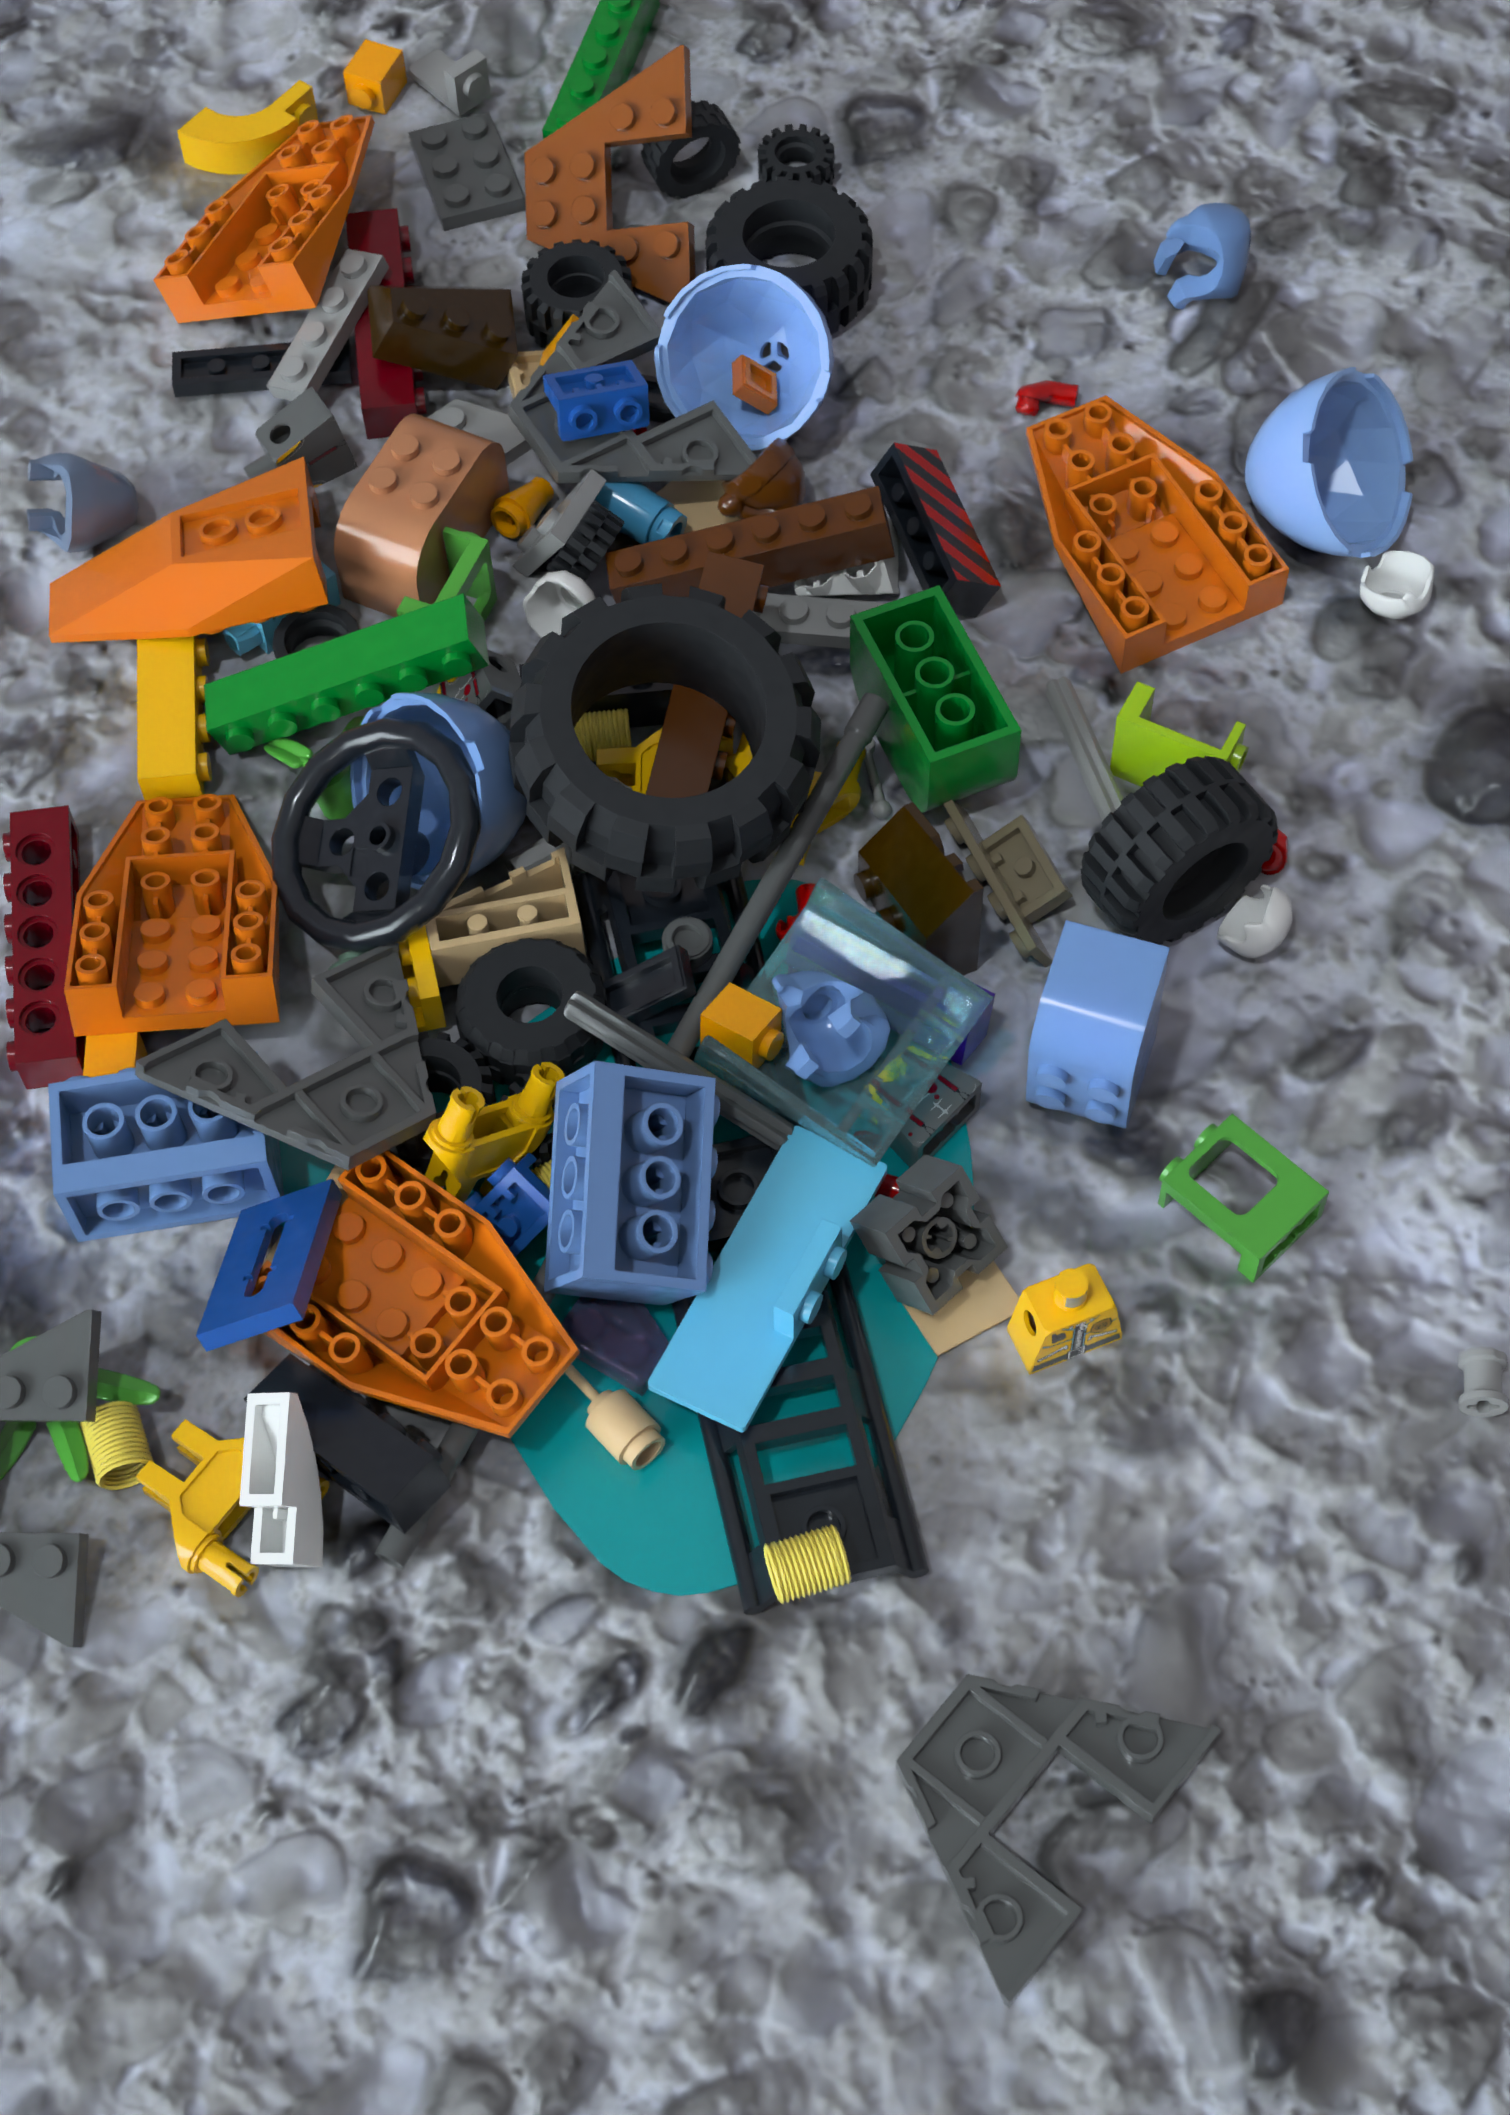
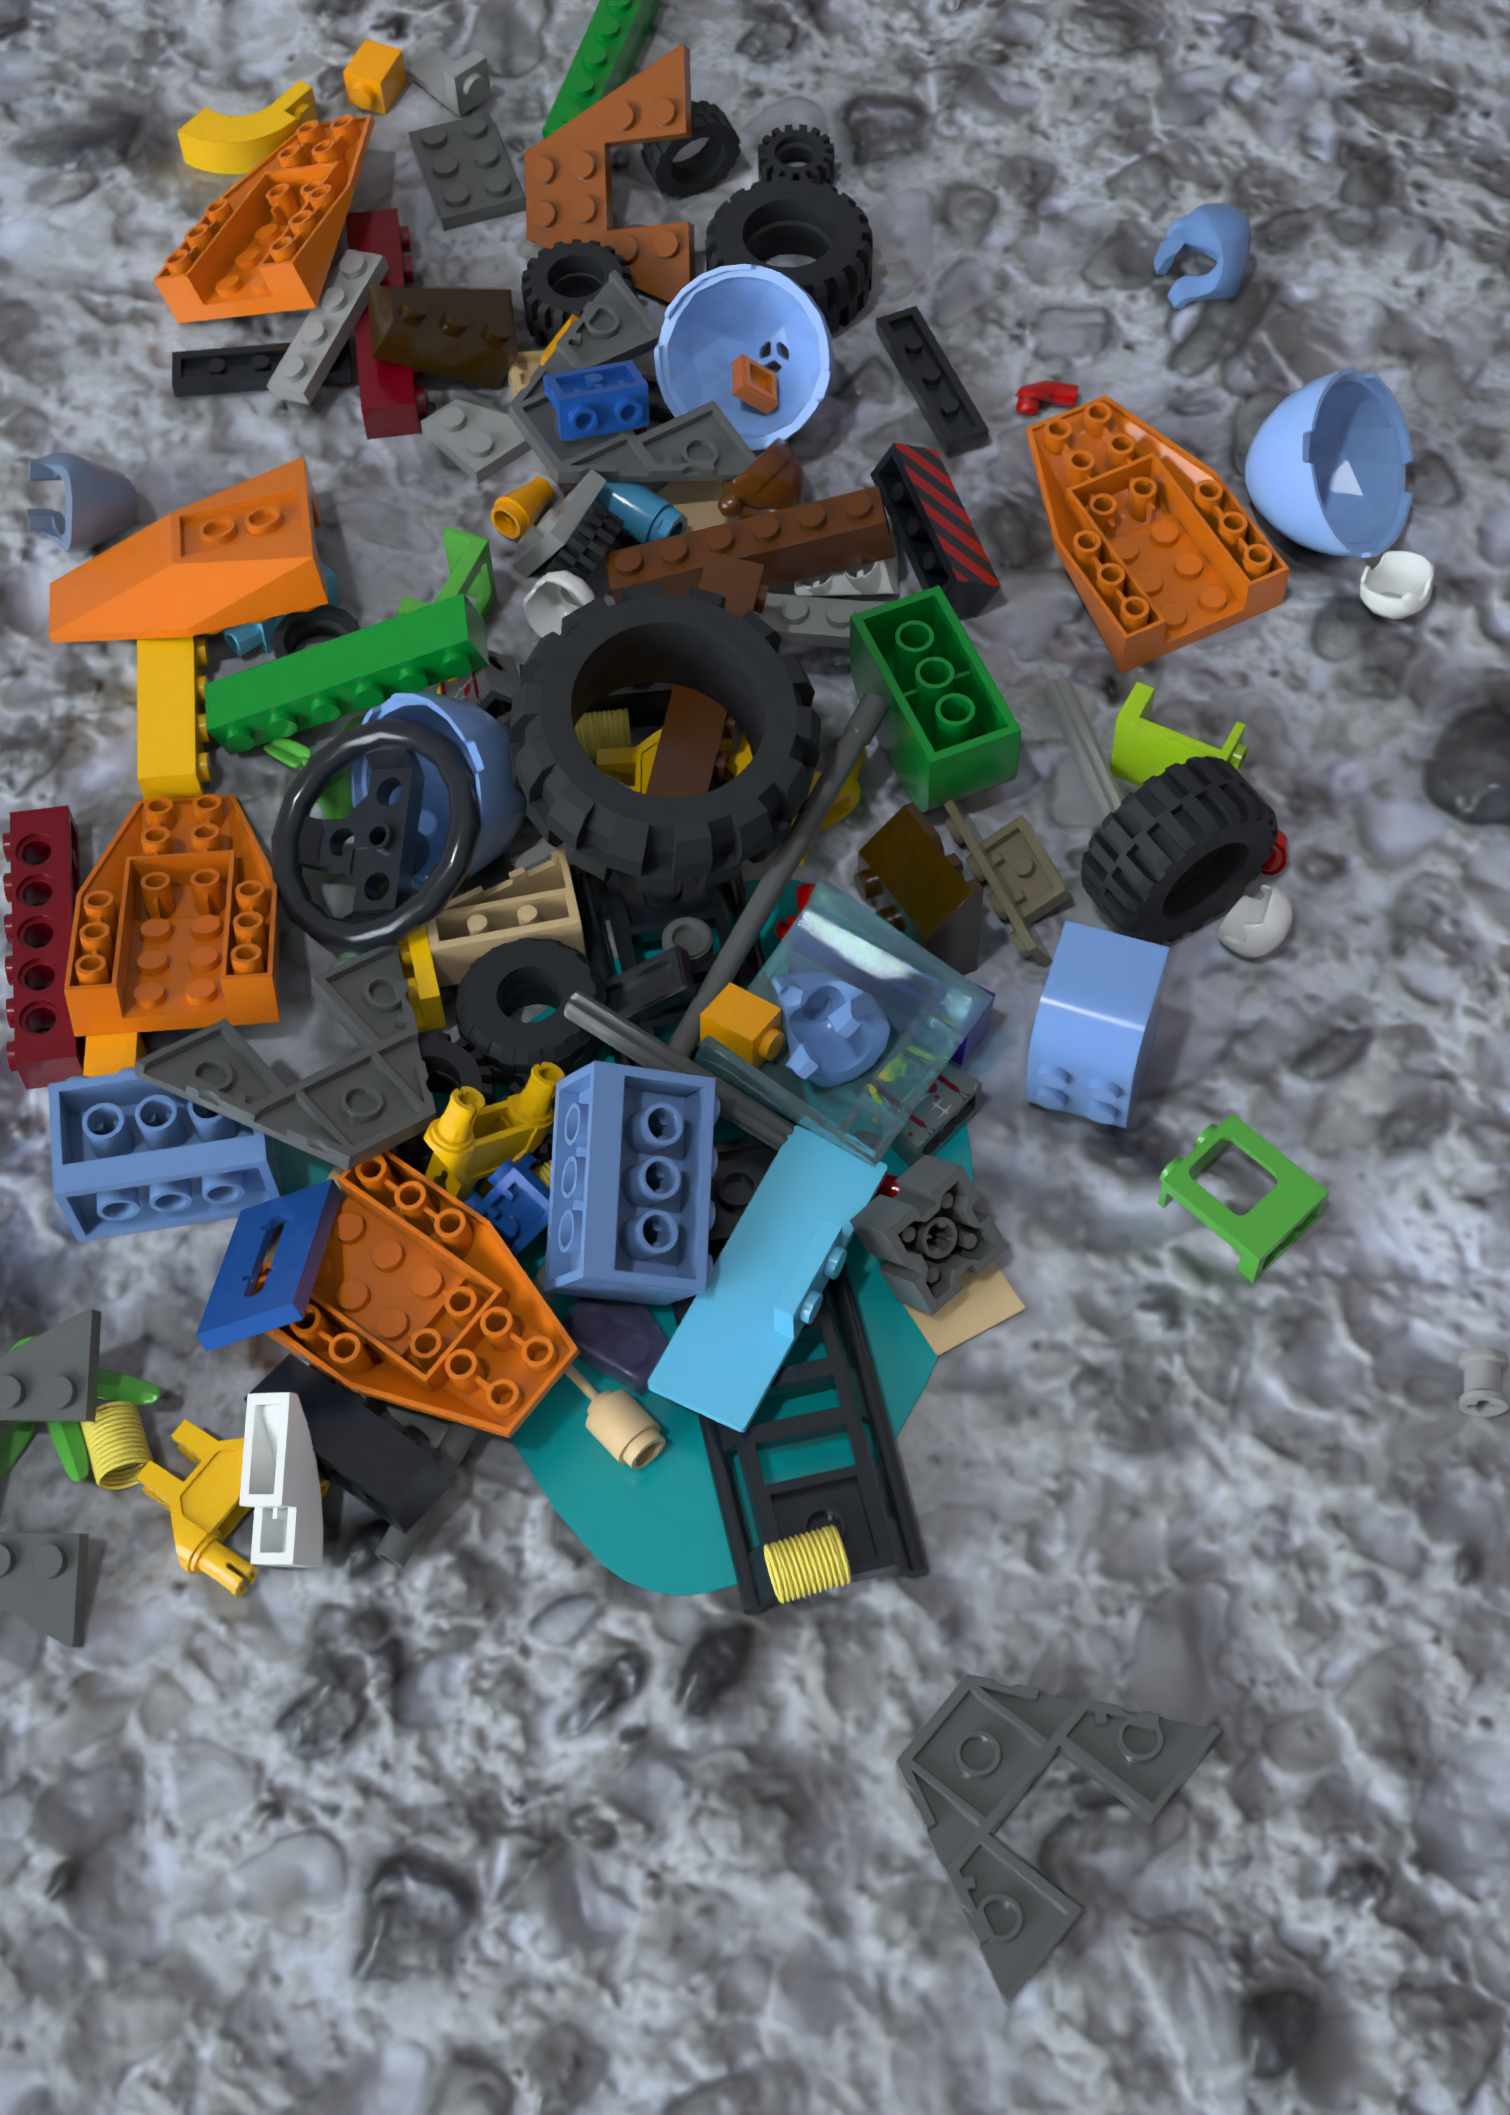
(305, 430): dark grey torso -> none
(396, 515): nougat brick -> none
(881, 808): light grey hinge -> none
(932, 380): none -> black plate
(1070, 1318): yellow torso -> none

